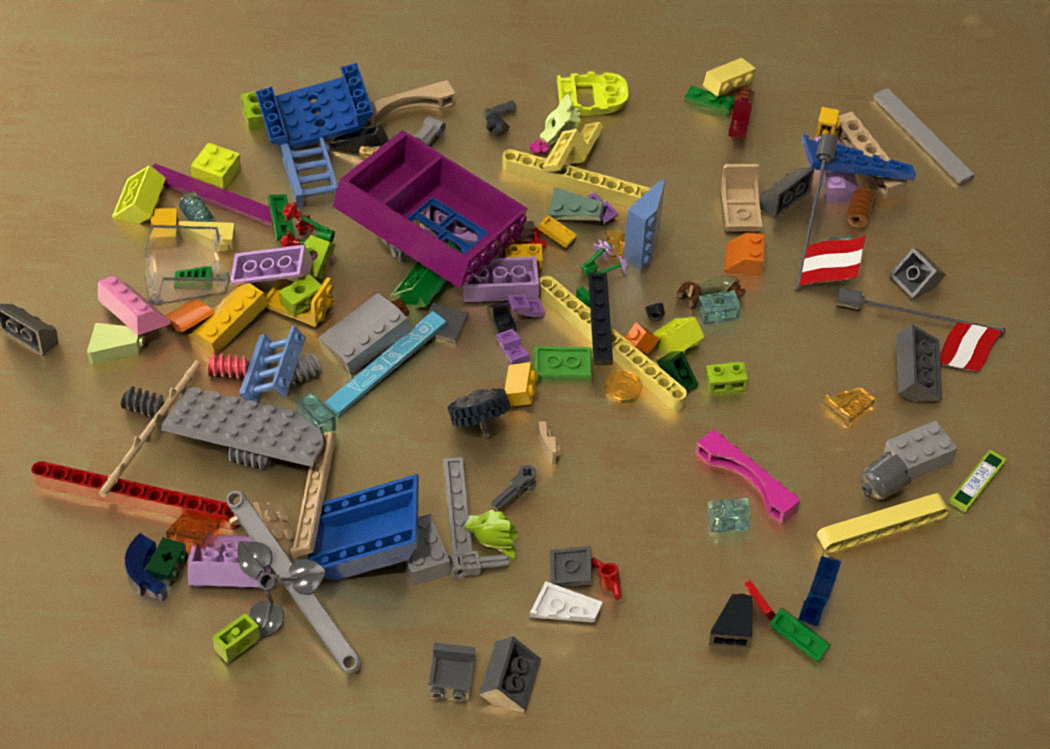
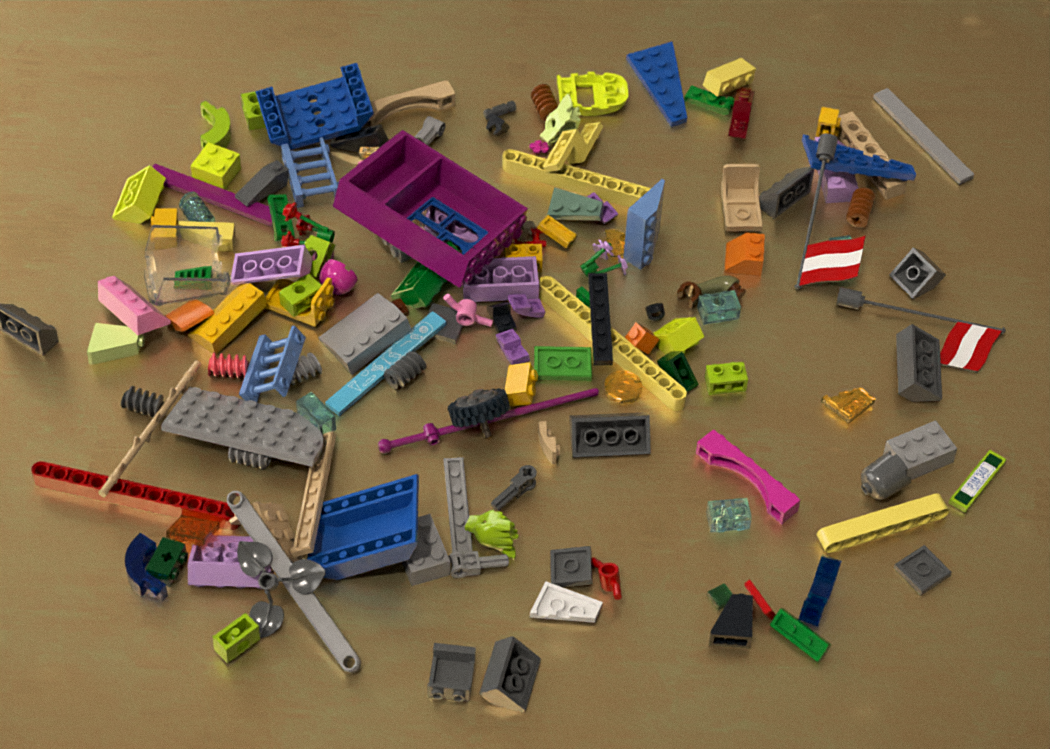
(220, 120): none -> lime arch
(264, 183): none -> dark grey slope
(341, 278): none -> dark pink cylinder
(404, 369): none -> dark grey piece
(432, 434): none -> magenta bar
(466, 312): none -> bright pink piece
(543, 100): none -> dark orange piece
(610, 434): none -> dark grey slope
(660, 77): none -> blue wing
(719, 596): none -> clear green tile
(922, 570): none -> dark grey tile

